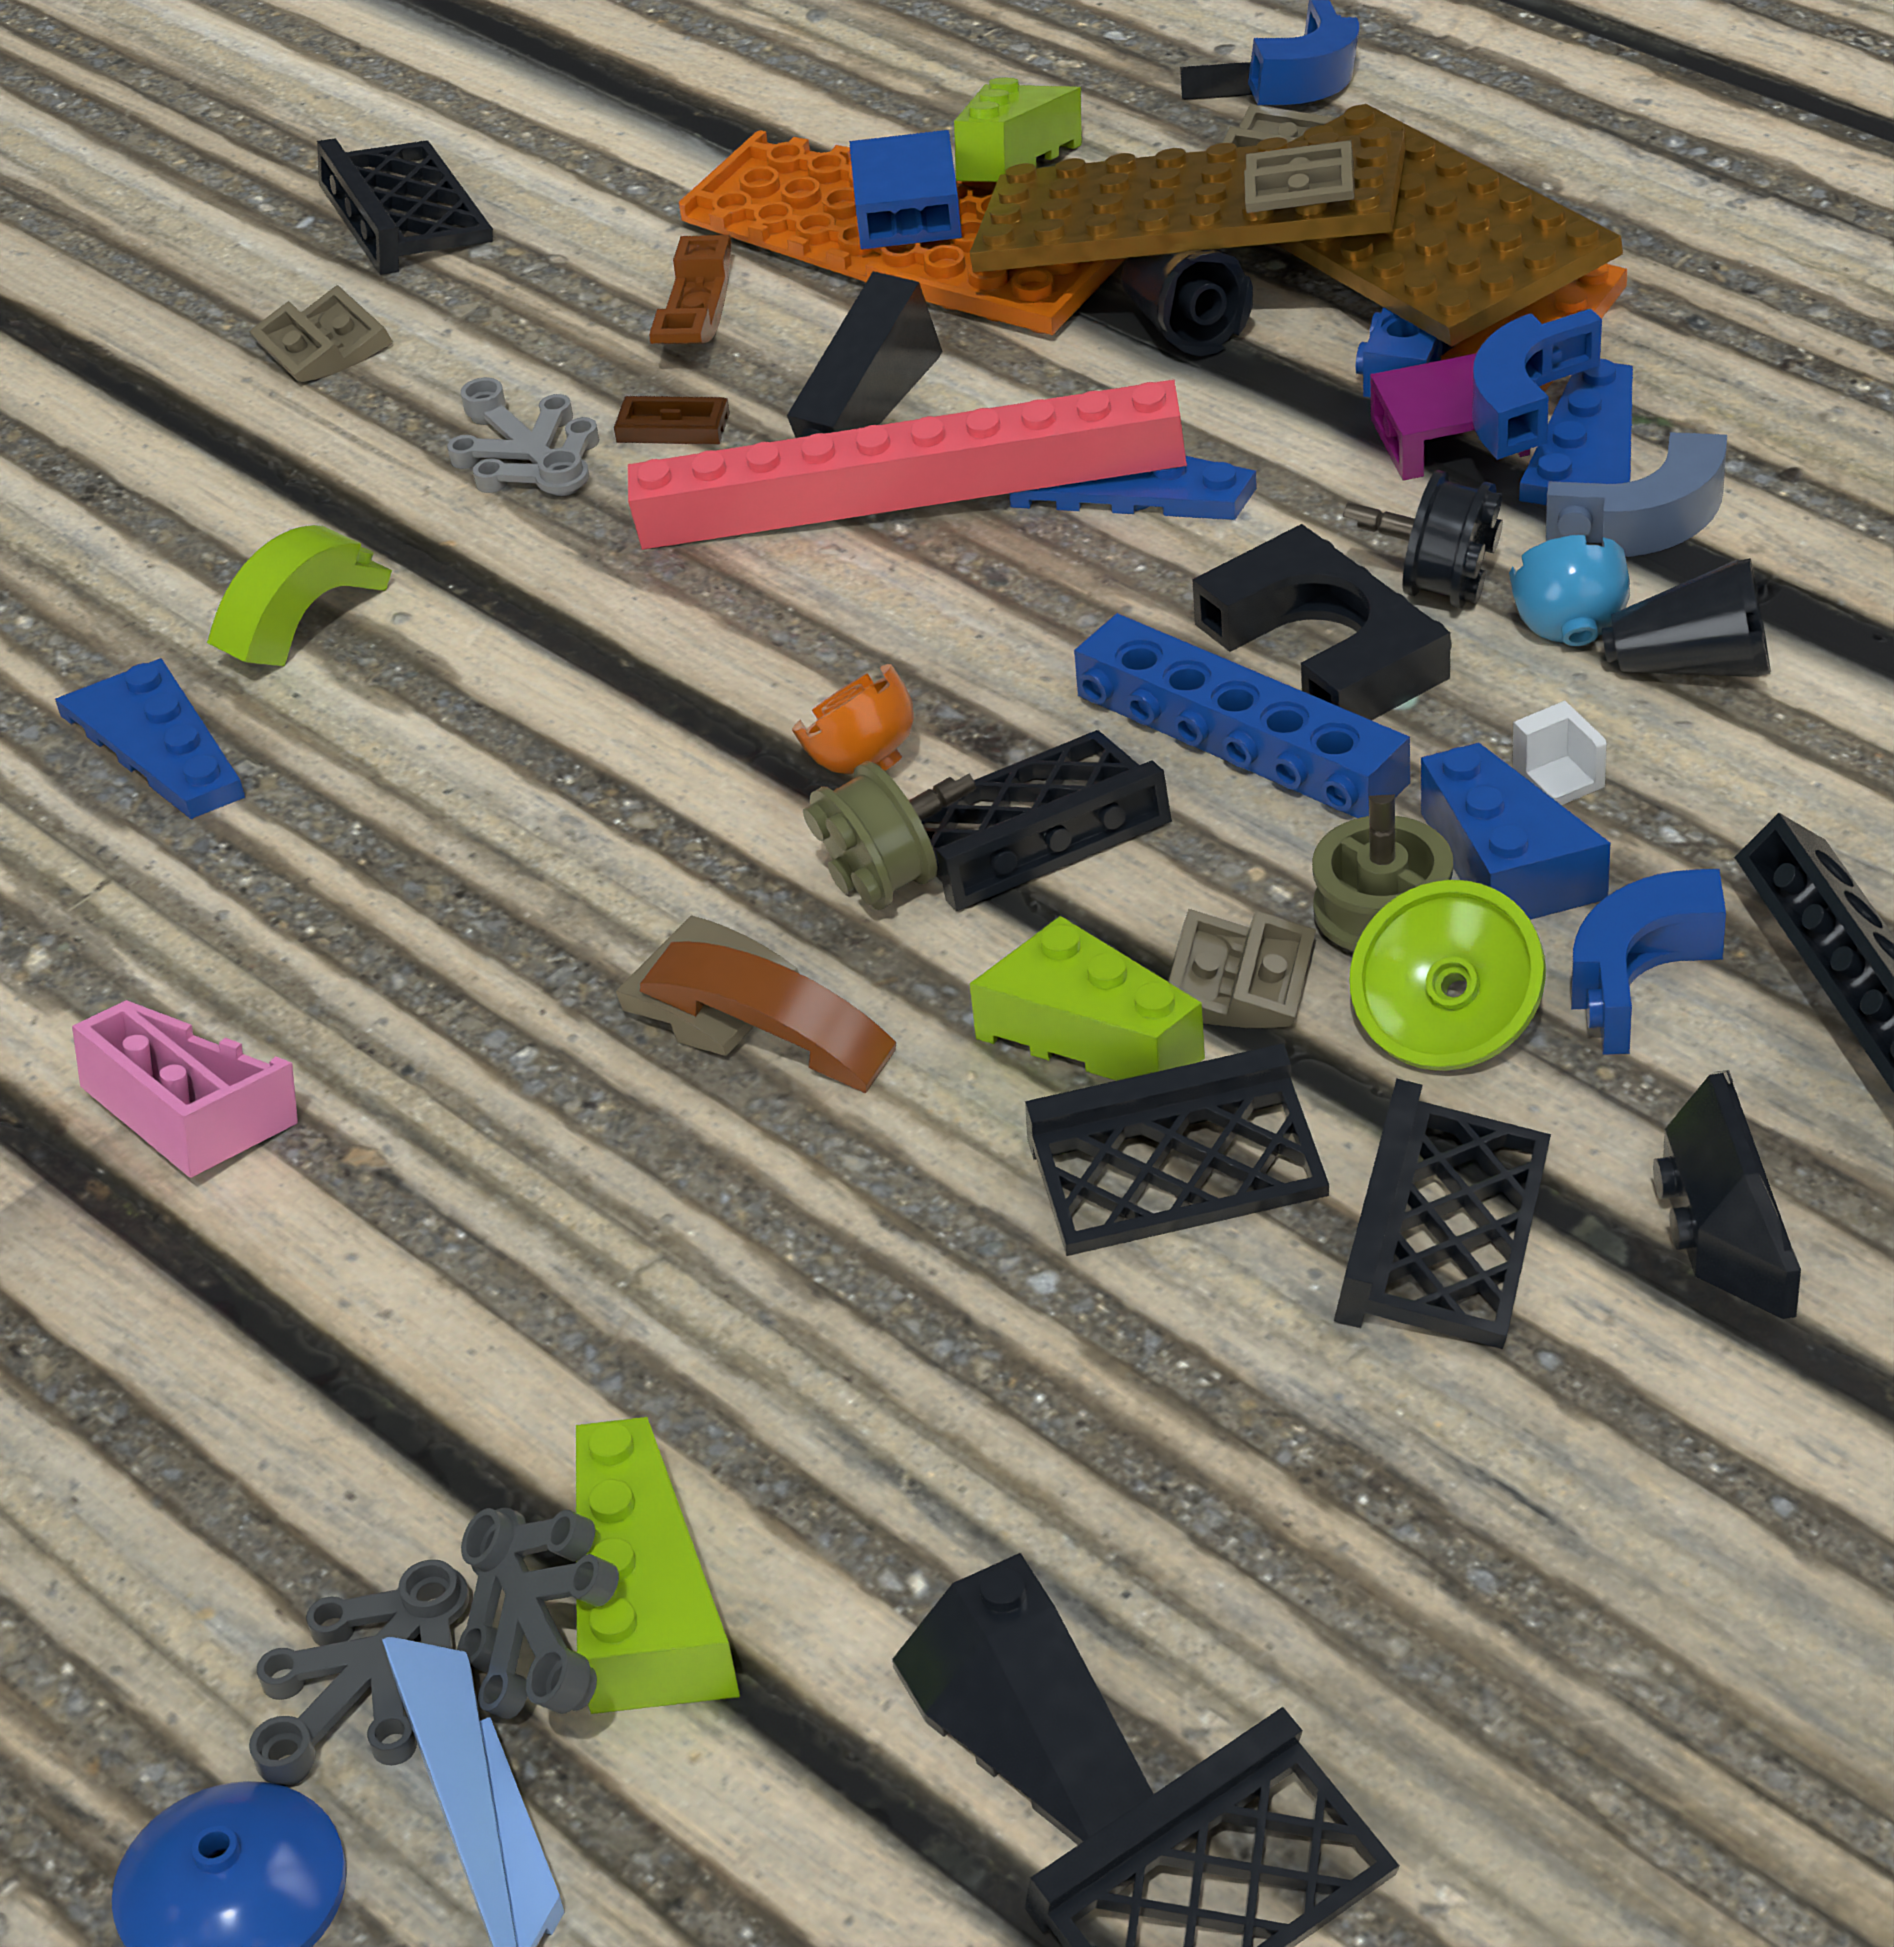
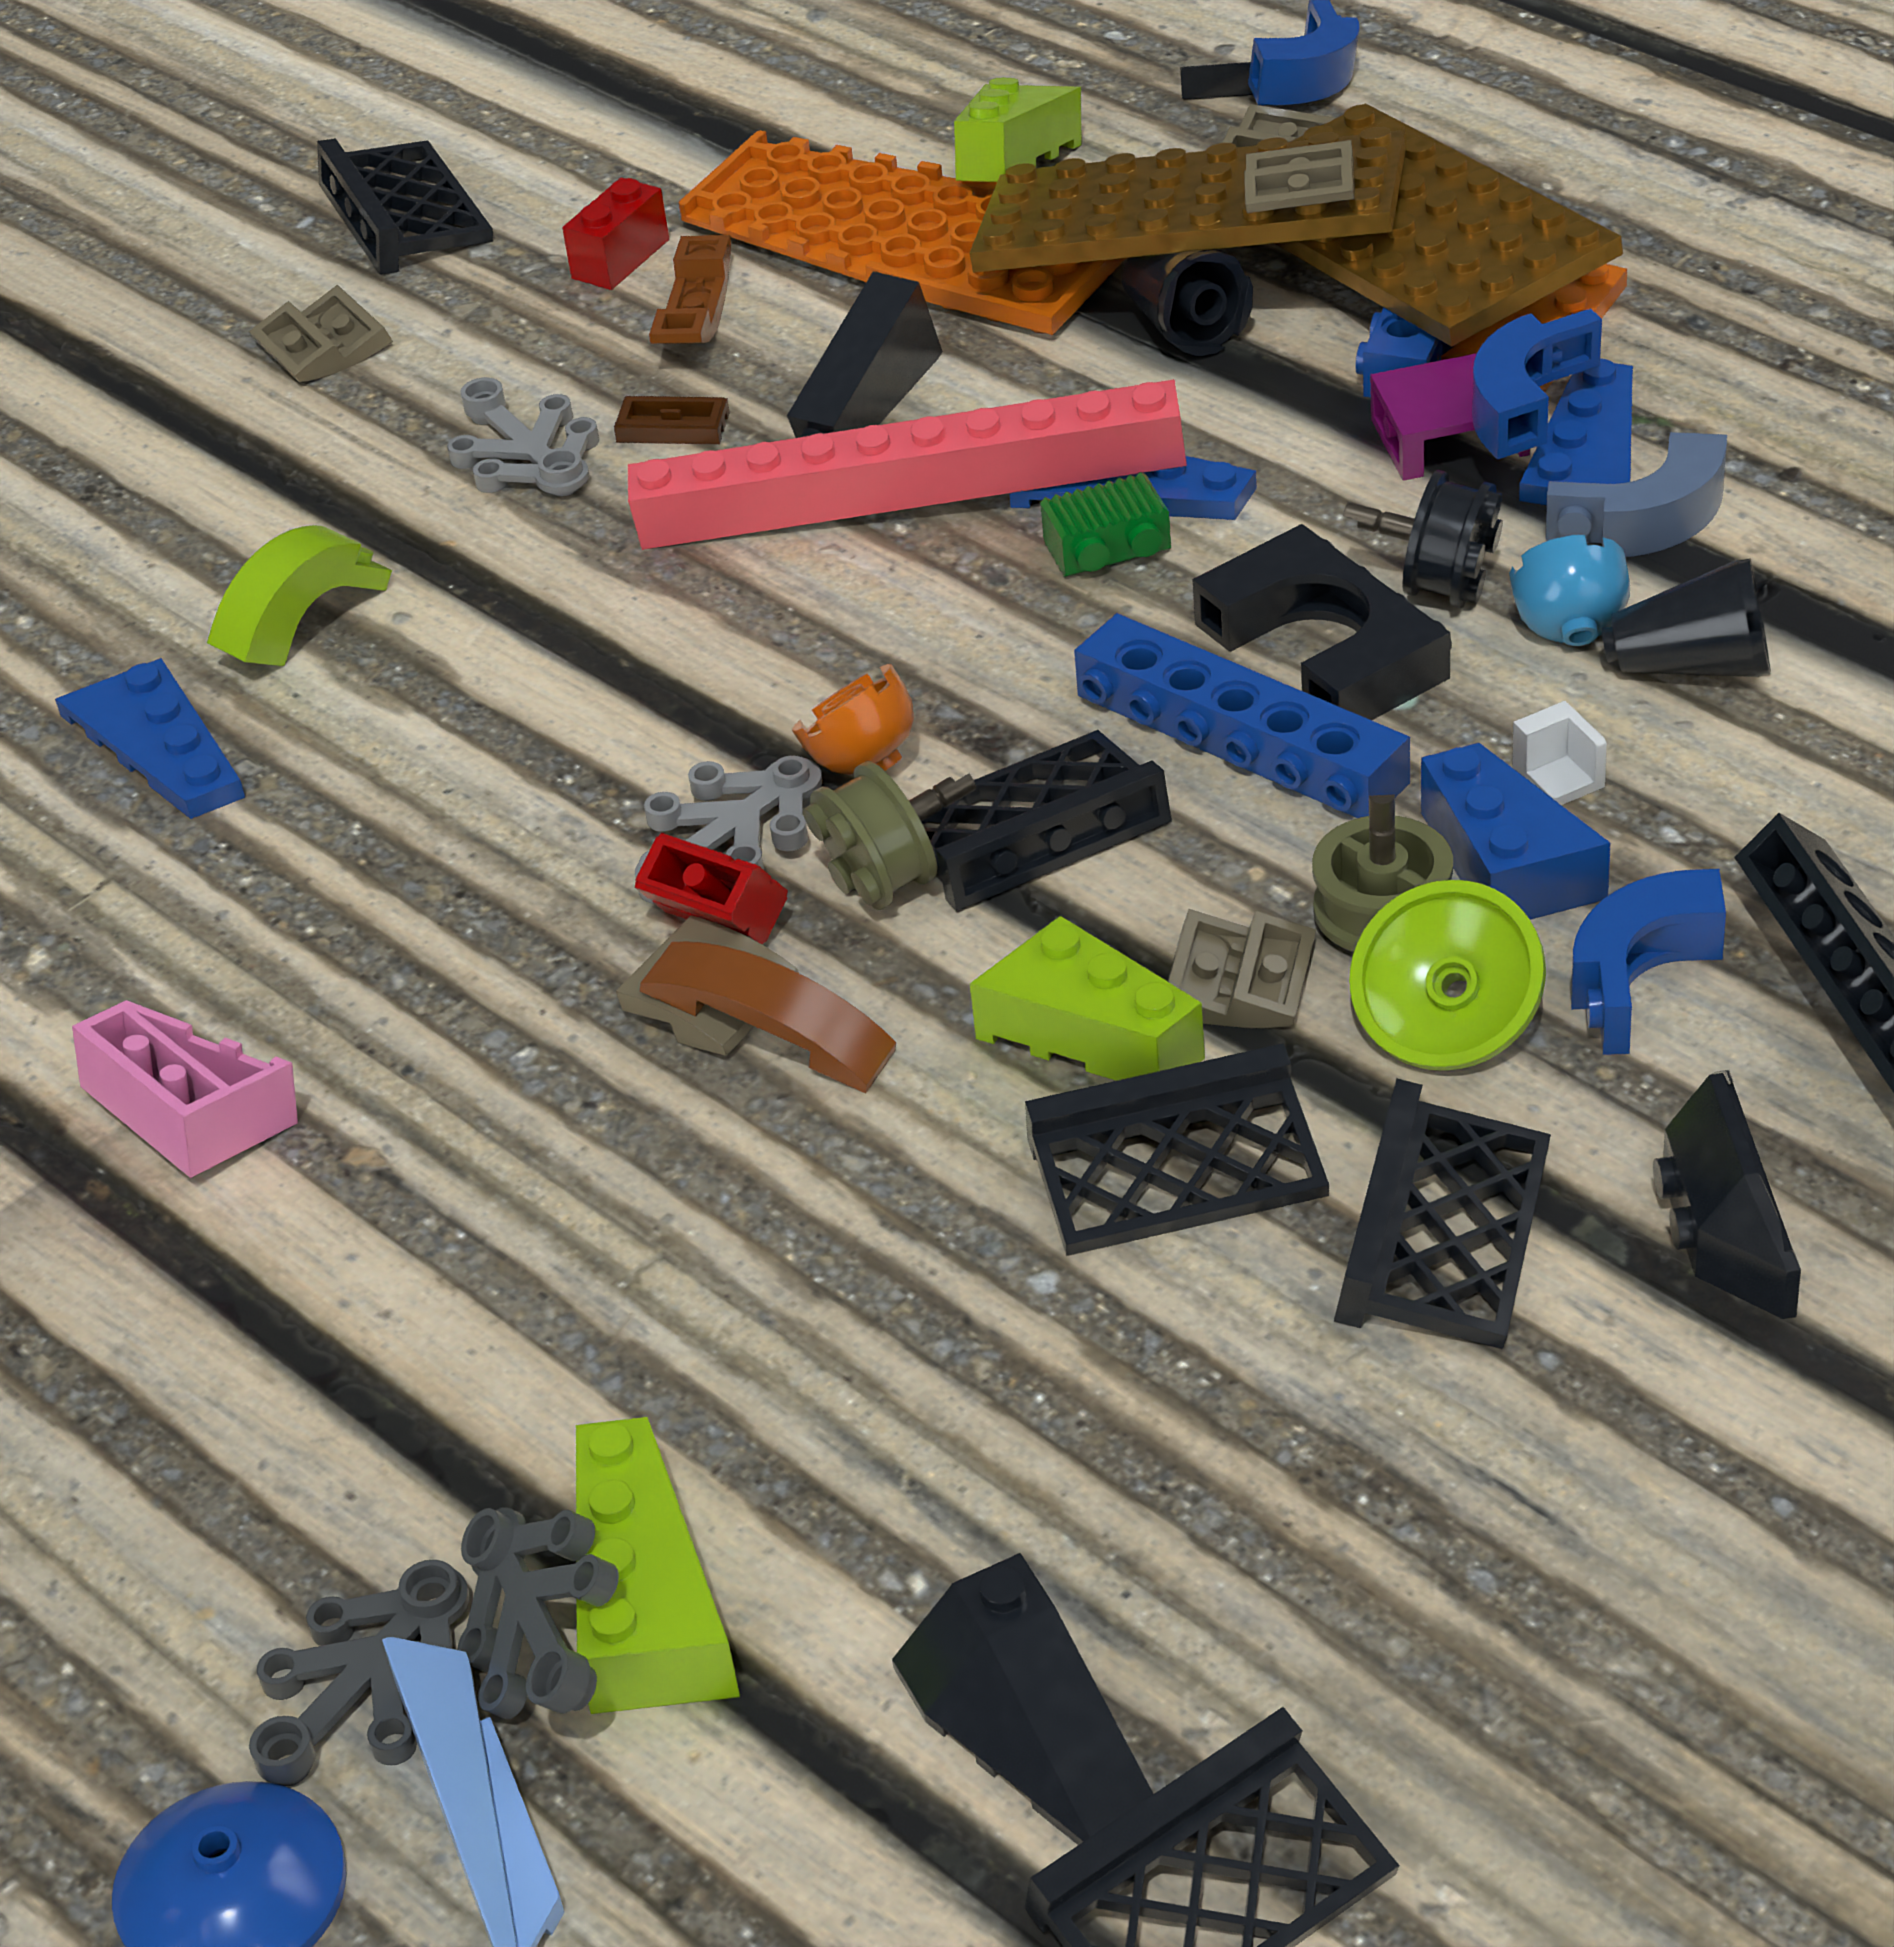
(616, 233): none -> red brick
(711, 886): none -> red brick
(782, 784): none -> light grey plant
(905, 189): blue brick -> none
(1105, 524): none -> green brick

